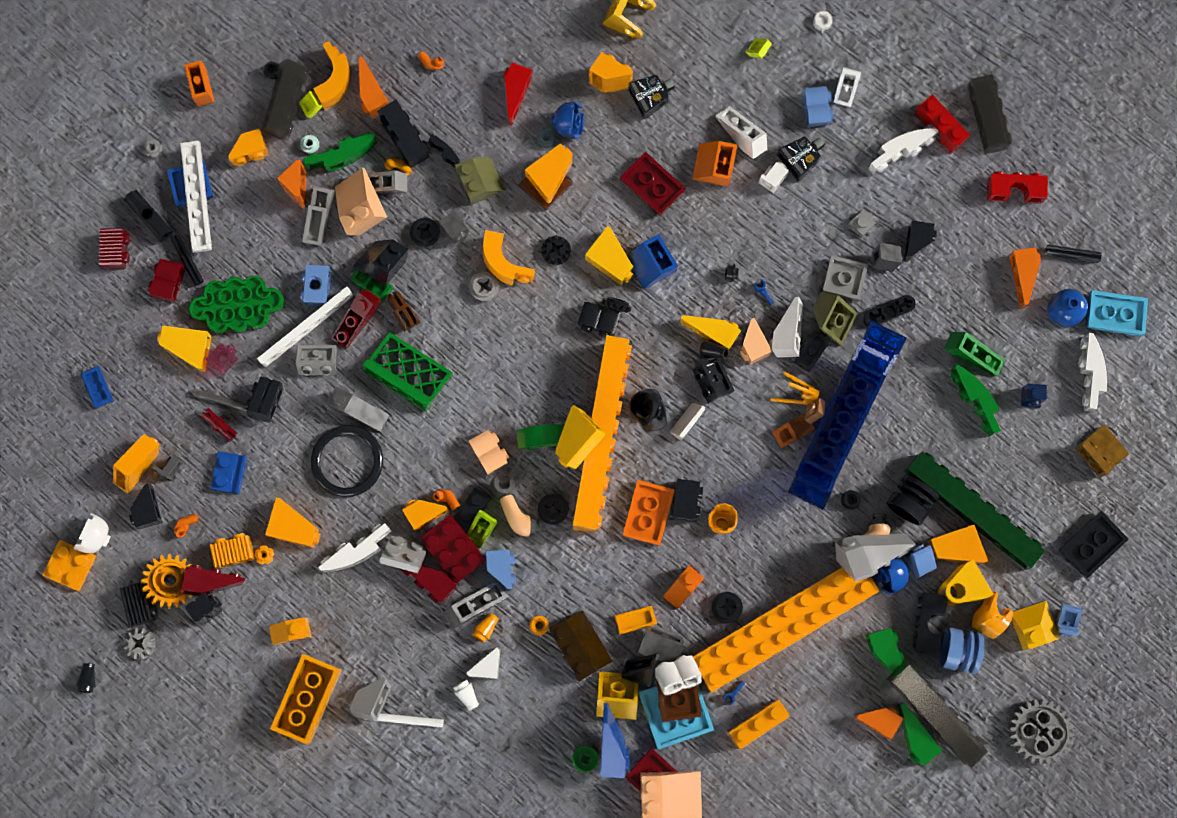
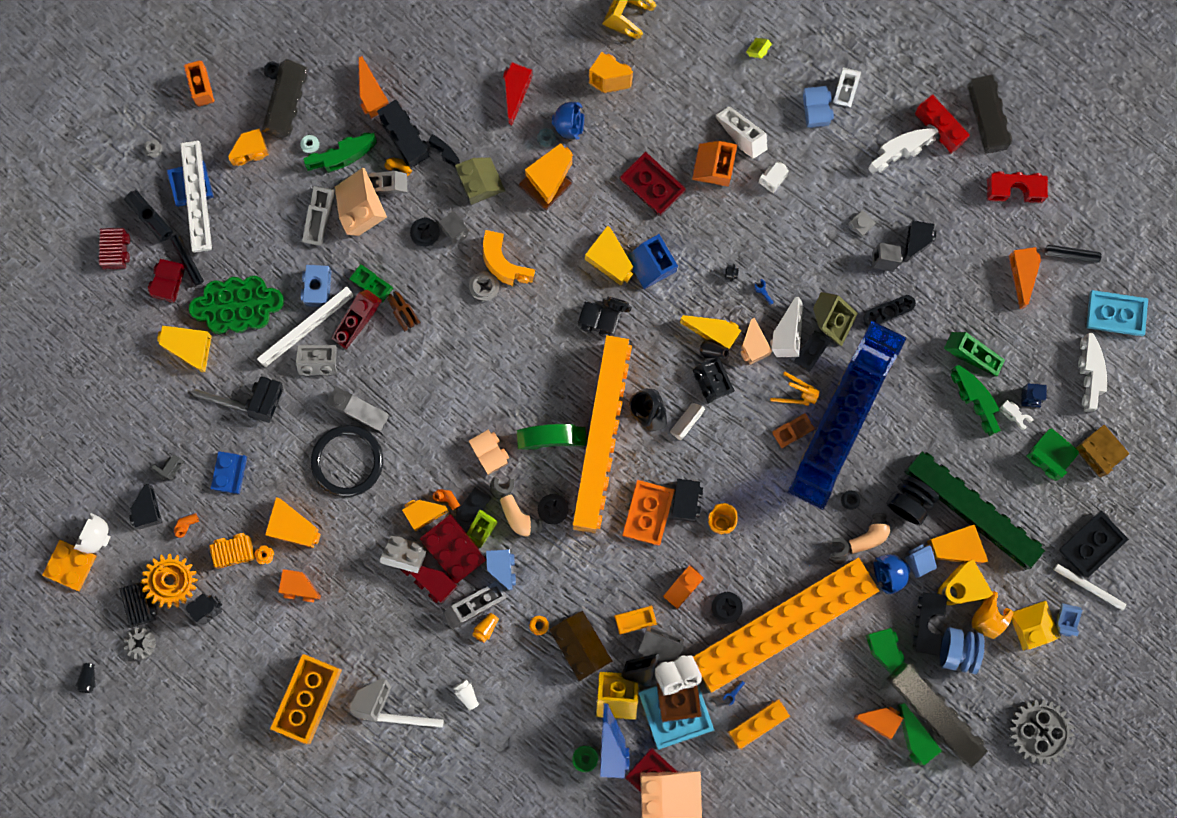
(97, 387): blue plate -> none
(135, 462): light orange slope -> none
(200, 581): dark red slope -> none
(219, 424): dark red pin -> none
(222, 367): clear pink brick -> none
(290, 631): light orange slope -> none
(294, 182): orange slope -> none
(297, 584): none -> orange slope
(310, 104): neon yellow plate -> none
(337, 85): light orange arch -> none
(349, 556): white slope -> none
(382, 260): black slope -> none
(399, 385): green fence -> none
(432, 64): orange arm -> none
(487, 667): white slope -> none
(554, 258): black gear -> none
(577, 438): yellow slope -> none
(650, 94): black torso -> none
(800, 156): torso -> none
(815, 410): medium nougat plate -> none
(822, 21): white tile -> none
(845, 278): light grey plate -> none
(865, 554): light grey wedge -> none
(1012, 412): none -> white plate
(1053, 454): none -> green bracket
(1067, 307): blue cylinder -> none
(1090, 587): none -> white bar

